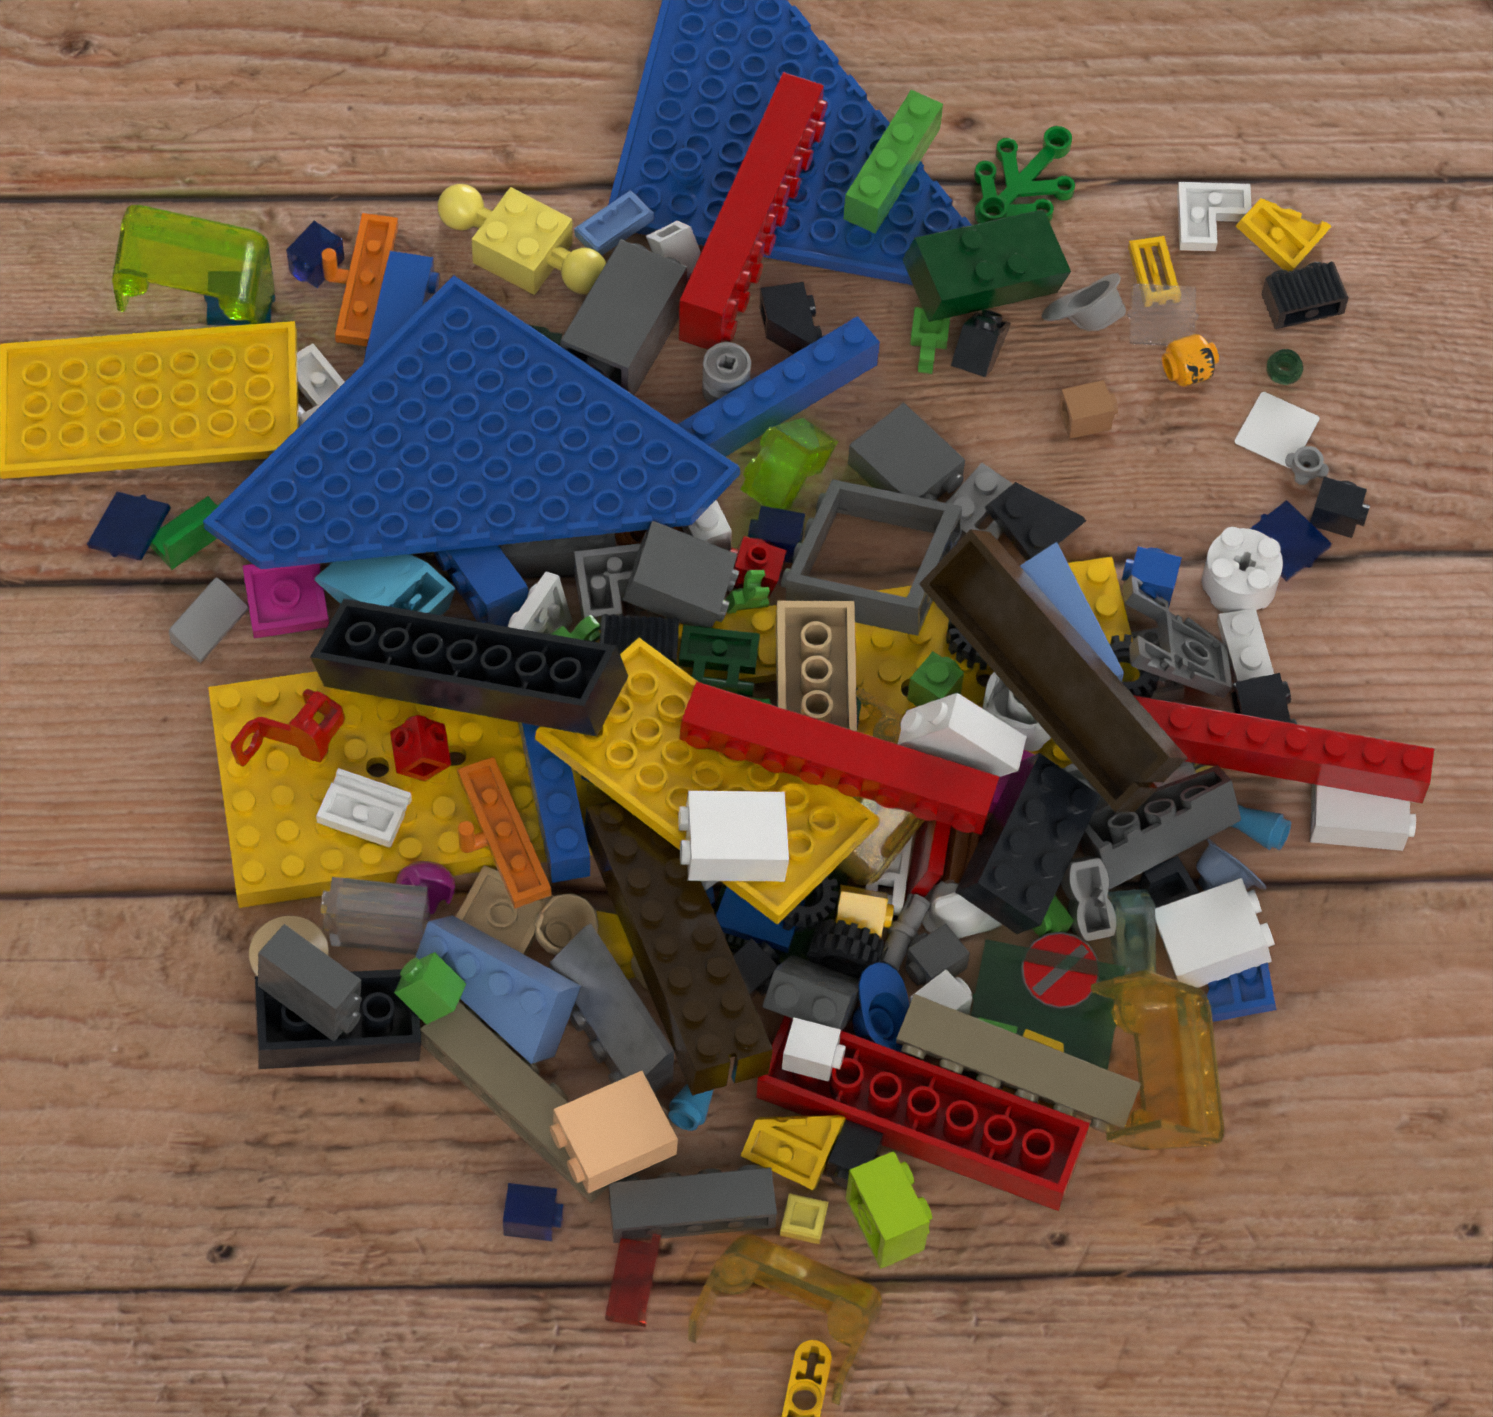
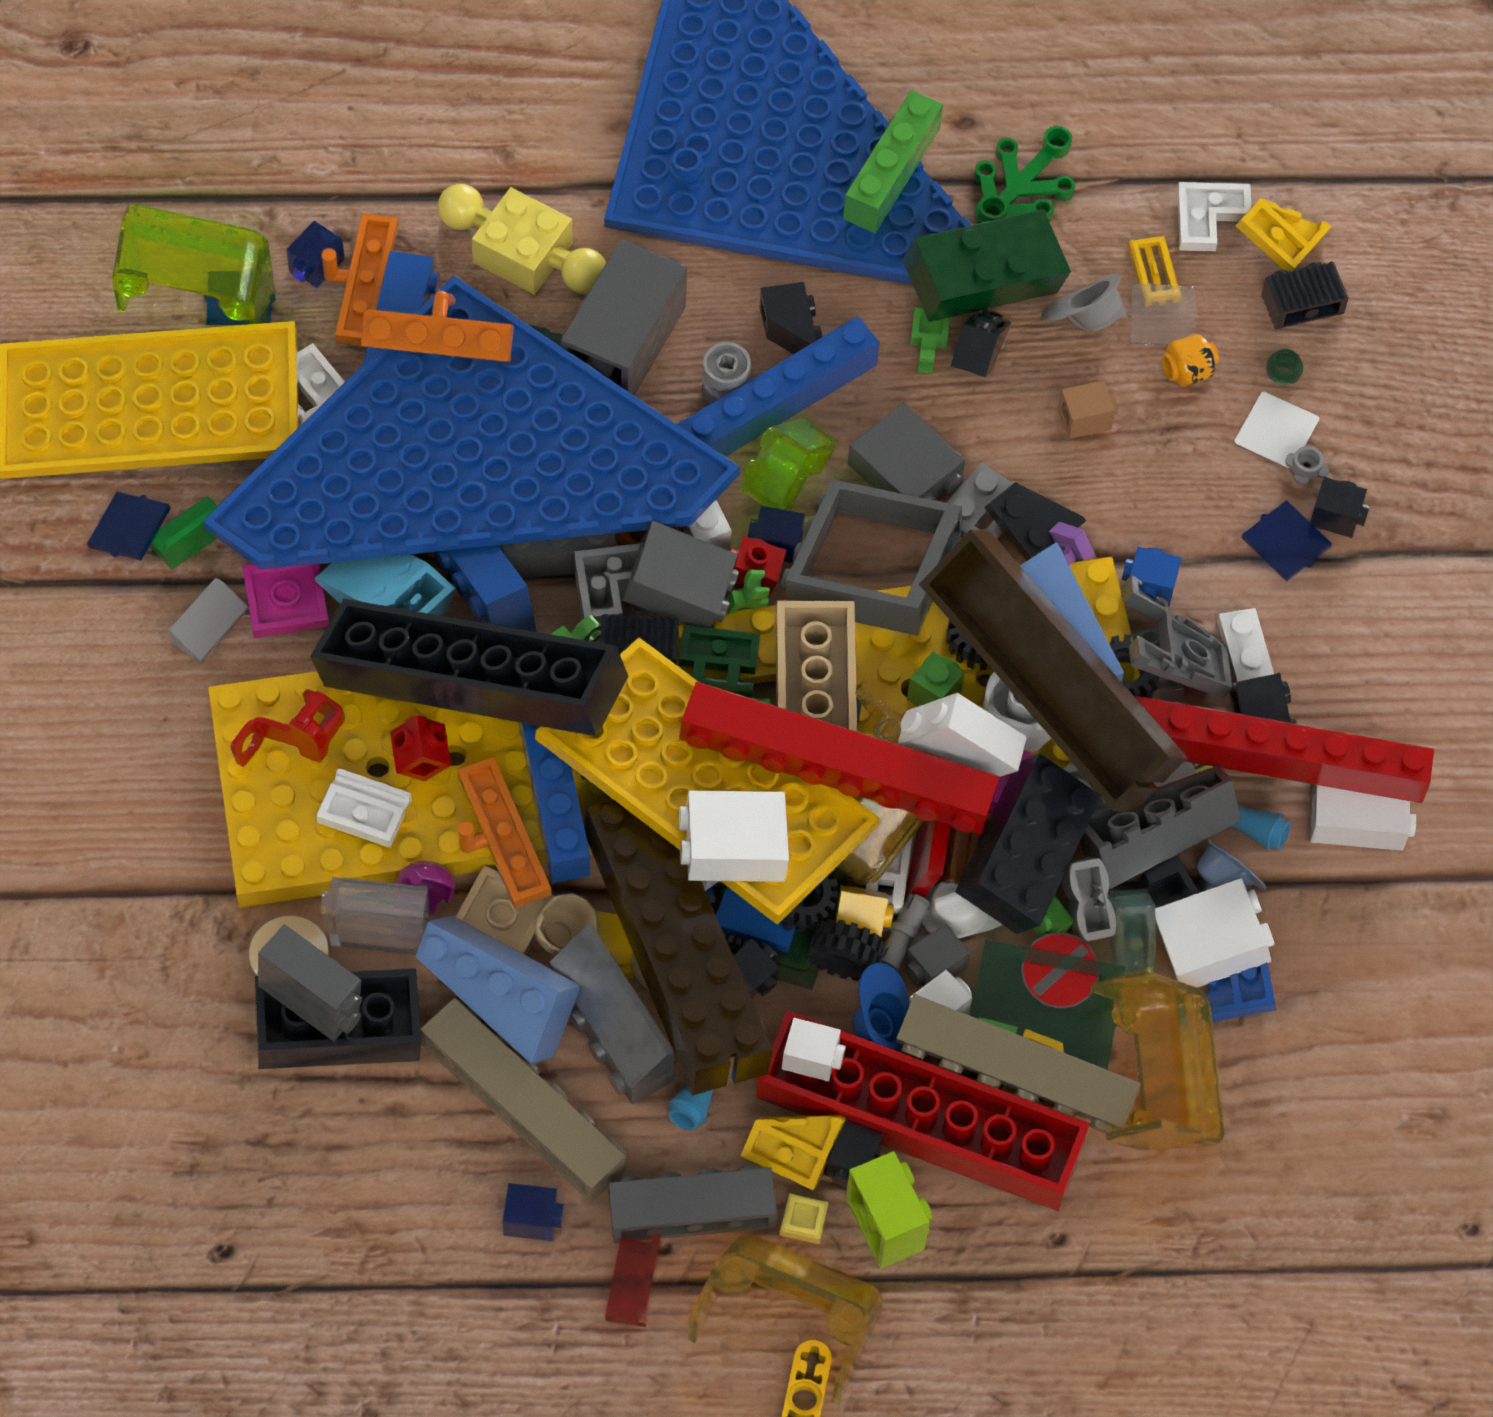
(429, 987): bright green brick -> none
(437, 333): none -> orange plate
(544, 608): white plate -> none
(613, 1132): light nougat brick -> none
(614, 223): medium blue plate -> none
(676, 242): white brick -> none
(752, 213): red brick -> none
(812, 993): dark grey brick -> none
(1072, 543): none -> medium lavender tile
(1242, 570): white brick -> none

